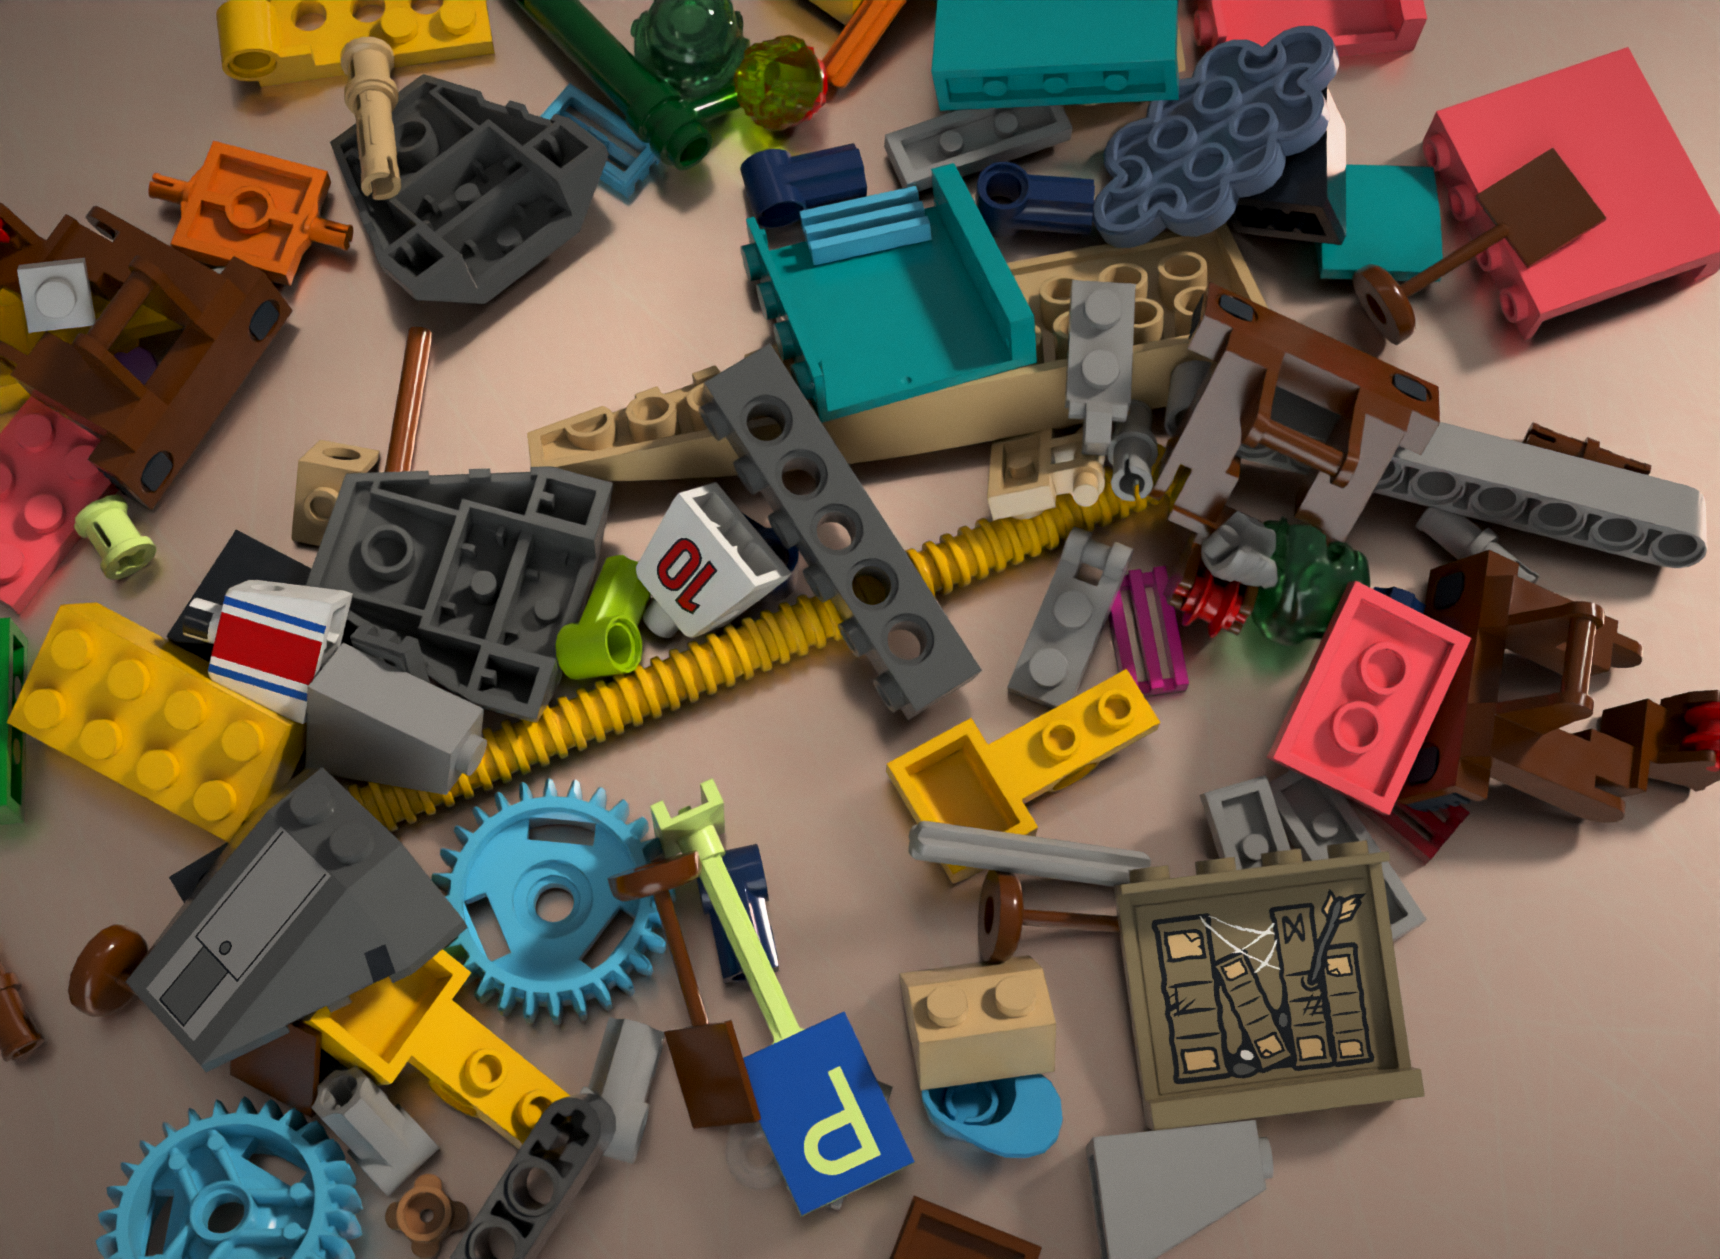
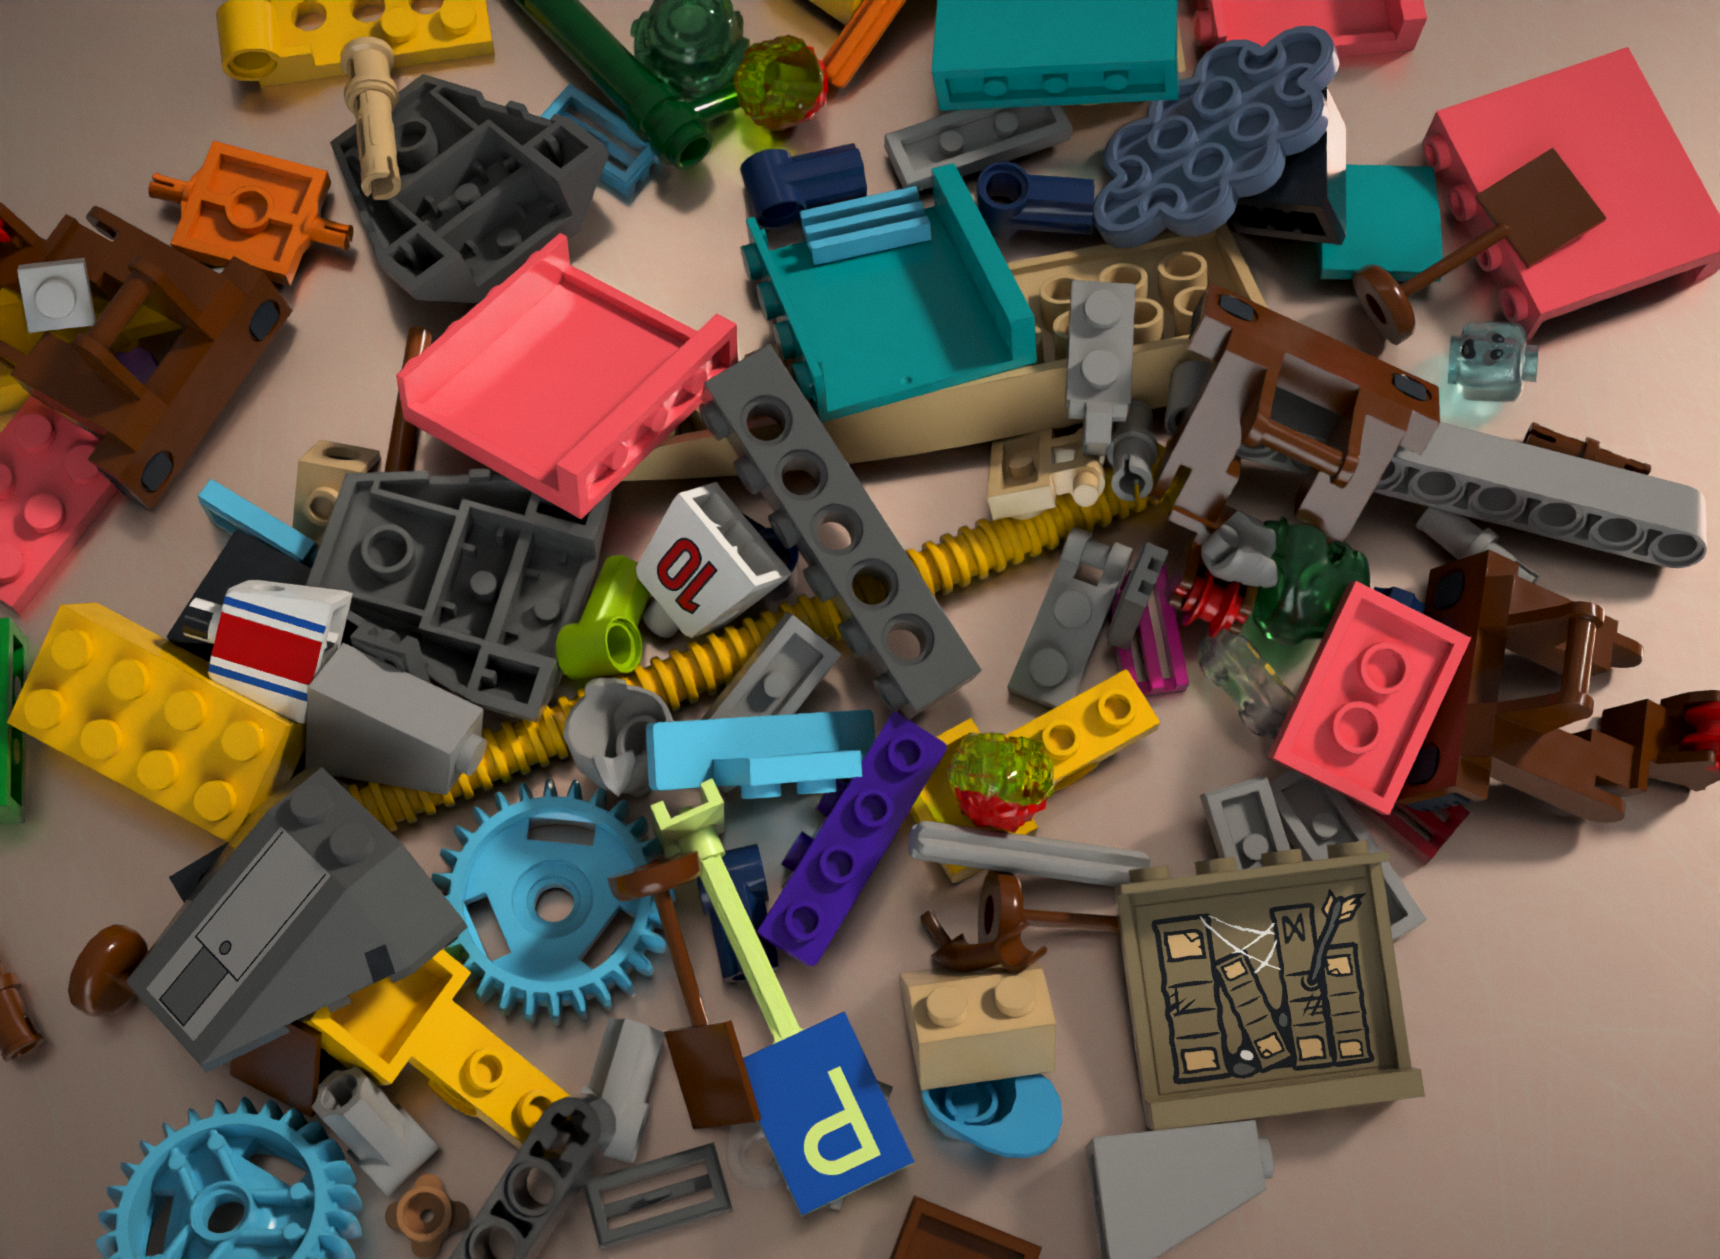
(114, 537): yellowish green bush -> none
(235, 513): none -> medium azure tile
(562, 380): none -> coral panel
(609, 734): none -> light grey hat
(661, 1223): none -> dark grey tile
(760, 752): none -> medium azure bracket
(776, 674): none -> light grey plate
(850, 840): none -> dark purple bracket
(973, 957): none -> reddish brown piece
(1000, 779): none -> clear neon green piece
(1136, 595): none -> dark grey tile
(1248, 680): none -> clear plate
(1492, 361): none -> clear light blue head

